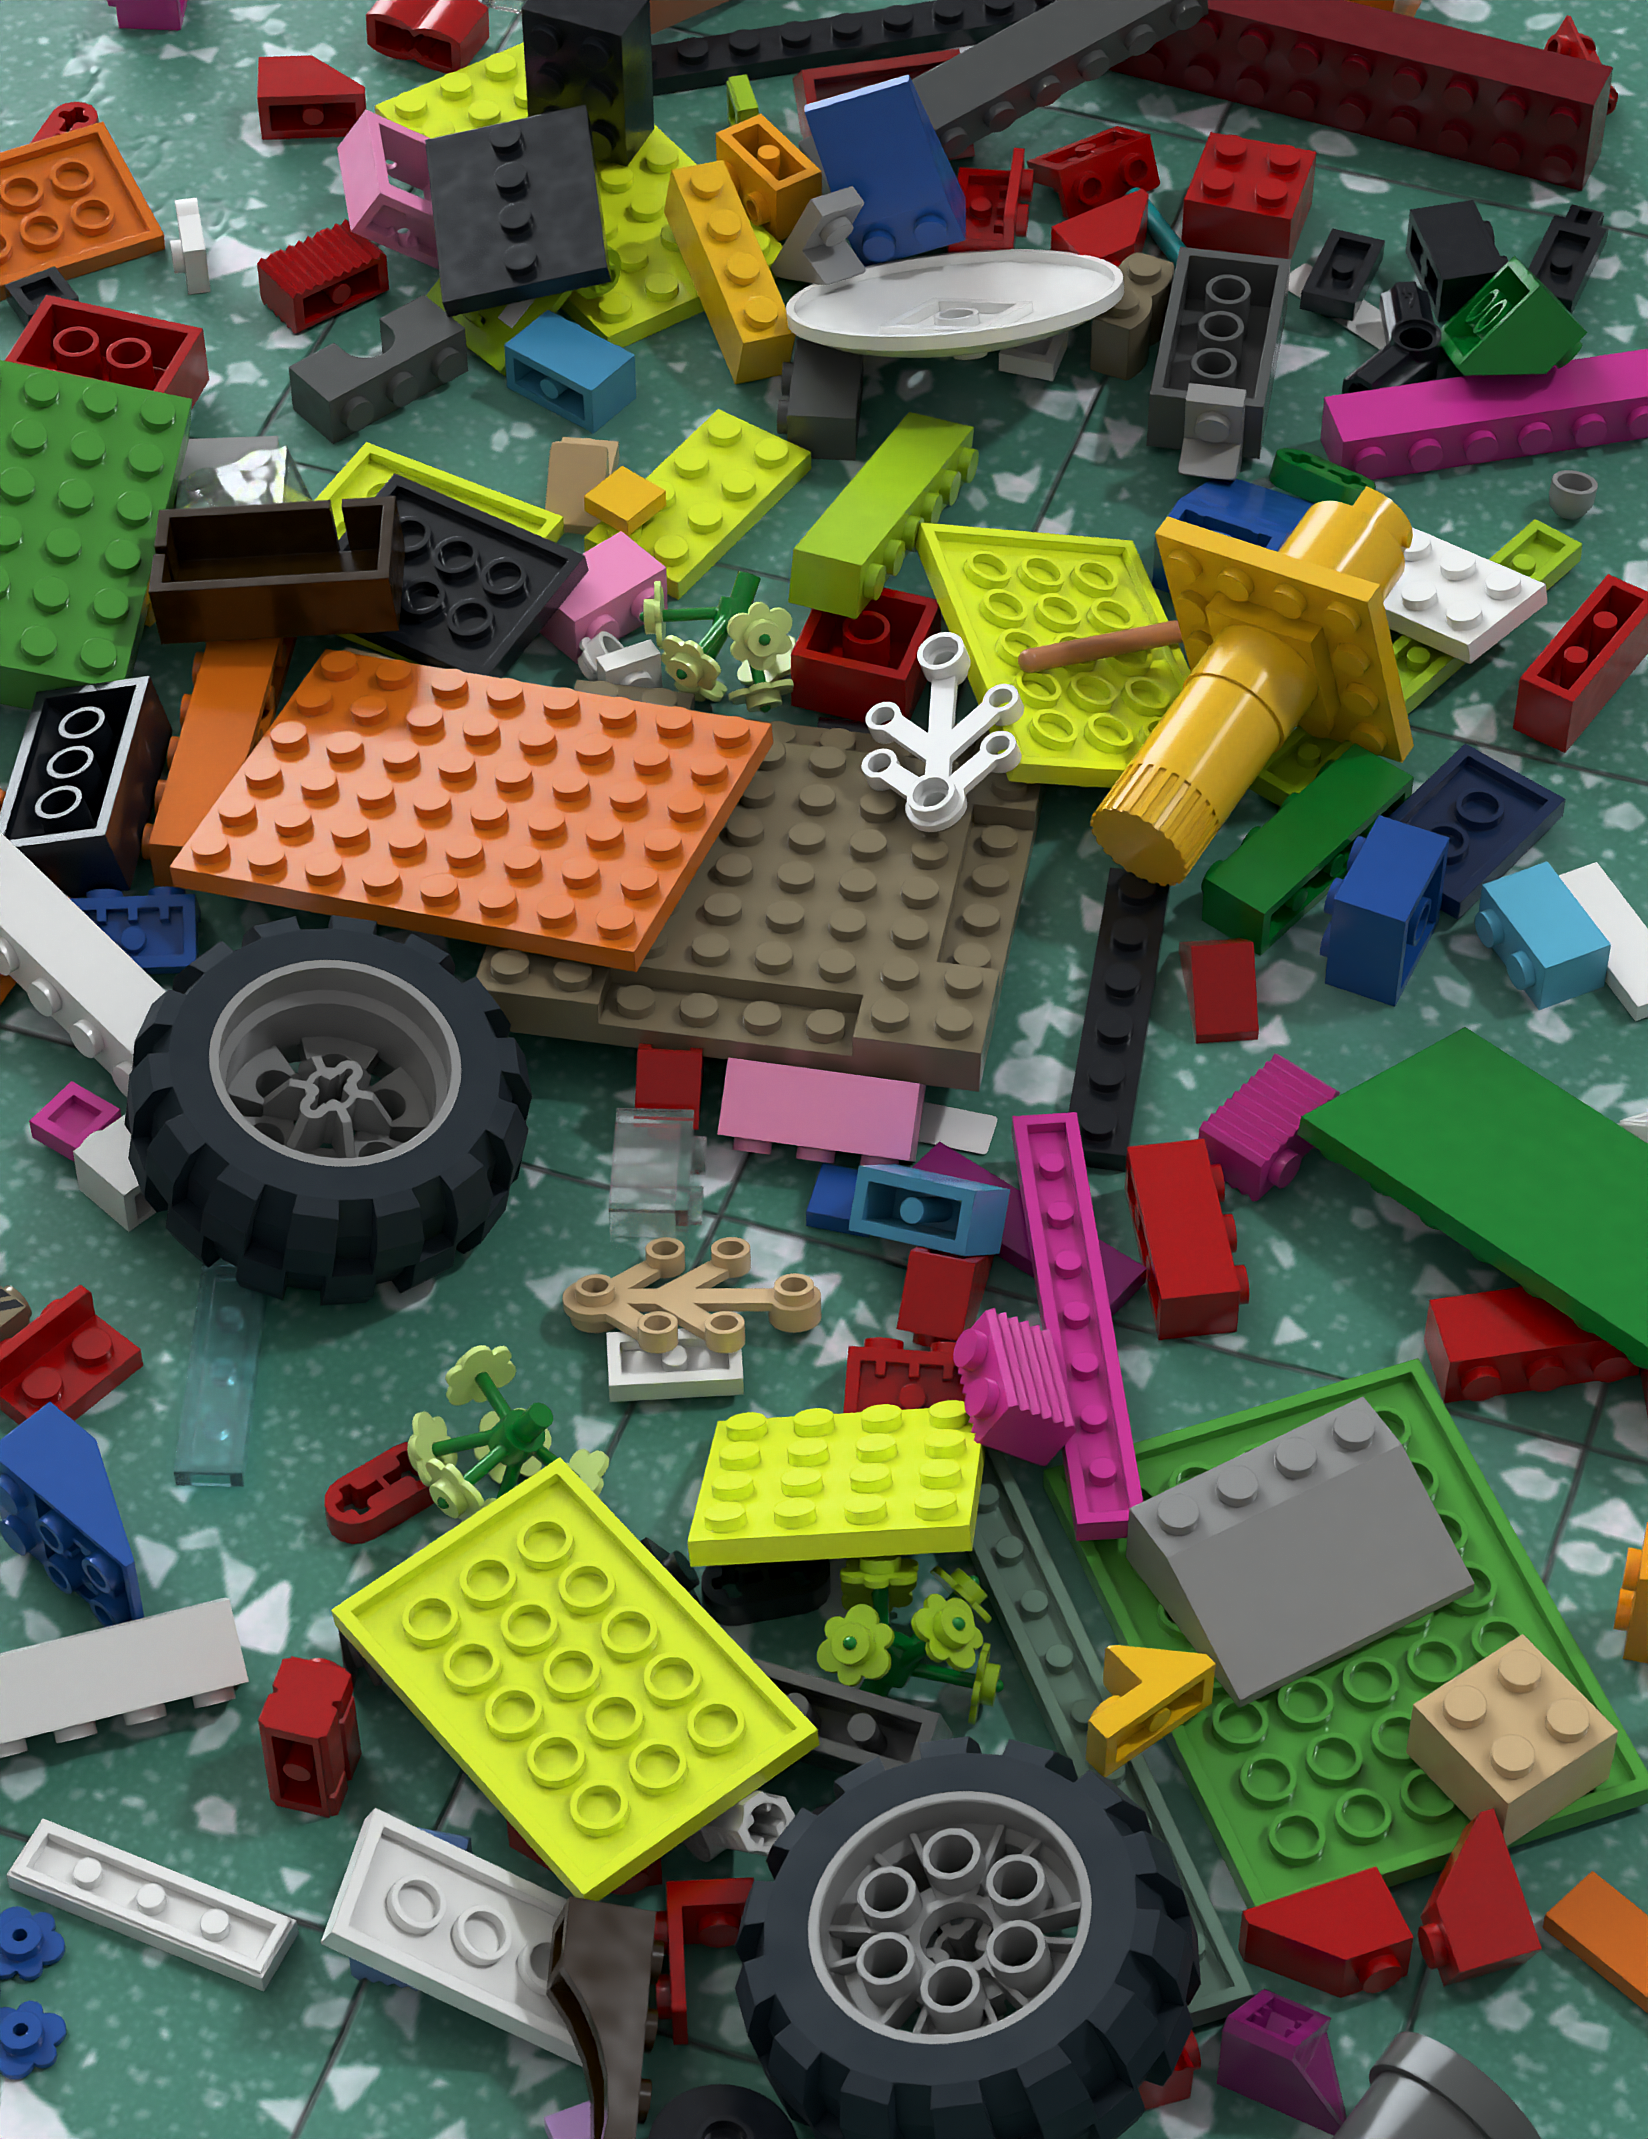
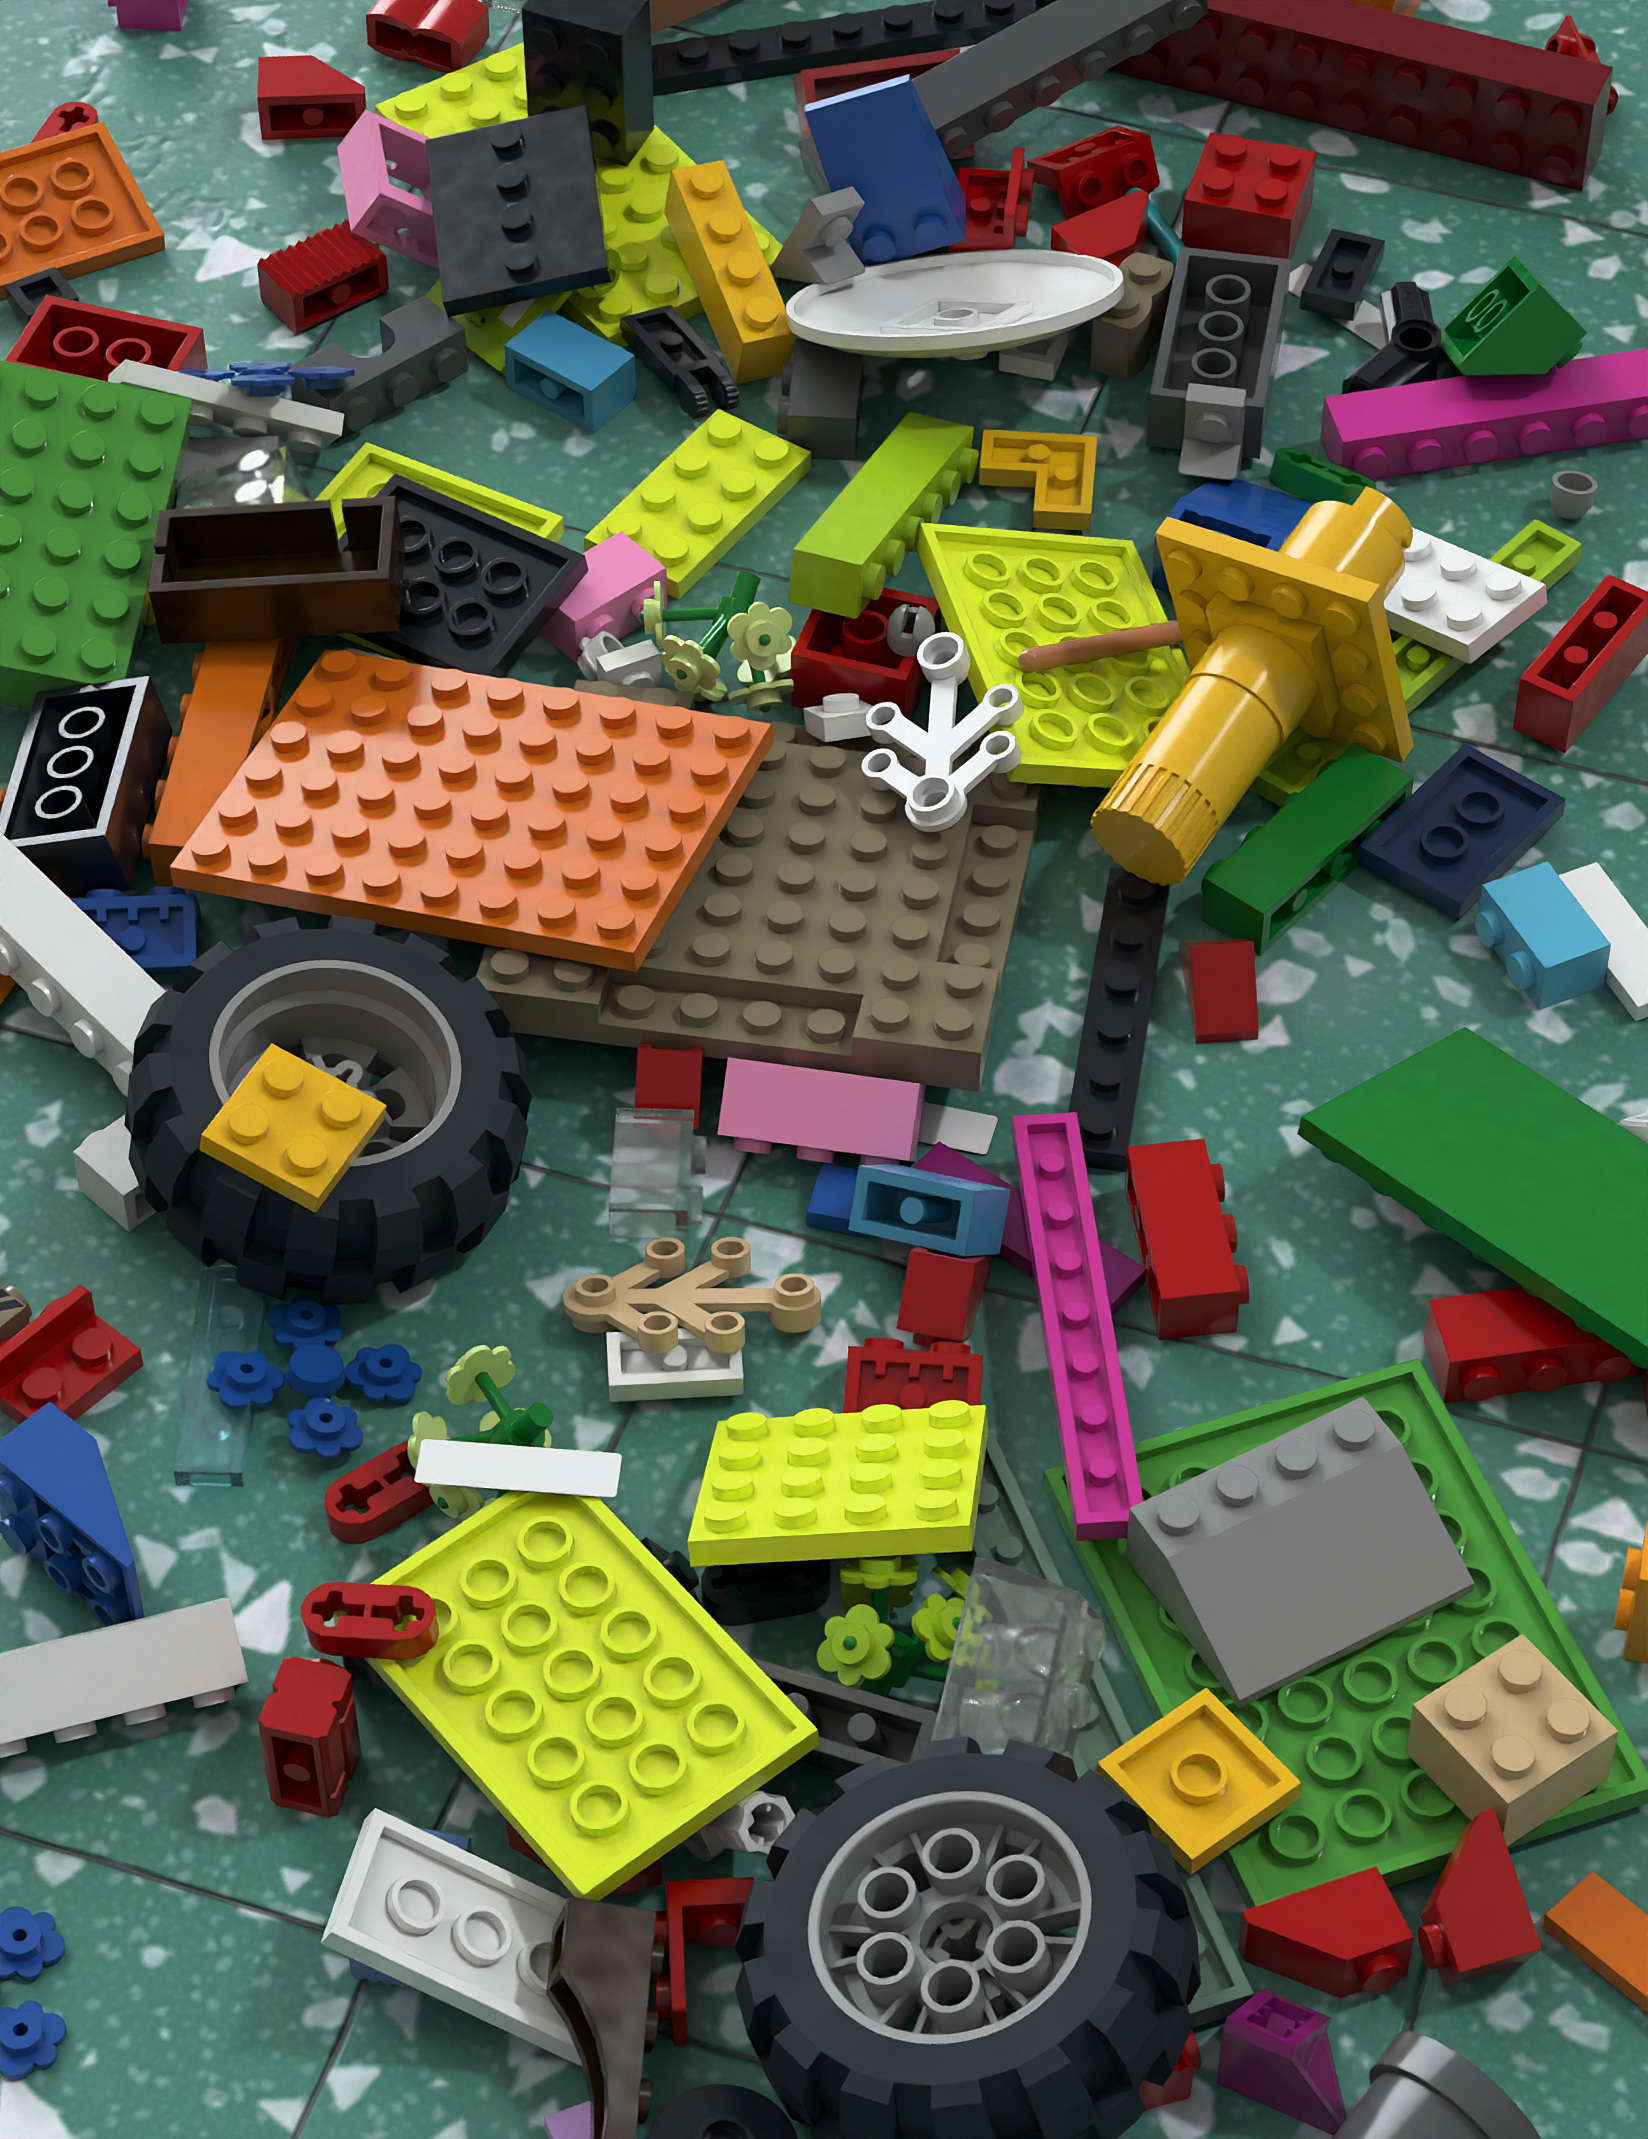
(71, 1119): dark pink plate -> none
(153, 1904): white tile -> none
(189, 250): white plate -> none
(269, 379): none -> blue plant
(293, 1127): none -> yellow plate
(301, 425): none -> white plate
(314, 1372): none -> blue plant
(370, 1620): none -> red beam
(518, 1468): none -> white sticker
(573, 471): tan slope -> none
(625, 500): yellow tile -> none
(680, 359): none -> black hinge
(740, 100): lime tile -> none
(768, 174): light orange brick -> none
(838, 718): none -> white plate
(905, 617): none -> light grey hinge
(1014, 1388): dark pink brick -> none
(1020, 1663): none -> clear slope
(1052, 463): none -> yellow plate
(1150, 1699): yellow slope -> none
(1201, 1779): none -> yellow plate
(1259, 1126): dark pink brick -> none
(1384, 909): blue brick -> none
(1451, 254): black hinge -> none
(1570, 253): black hinge -> none

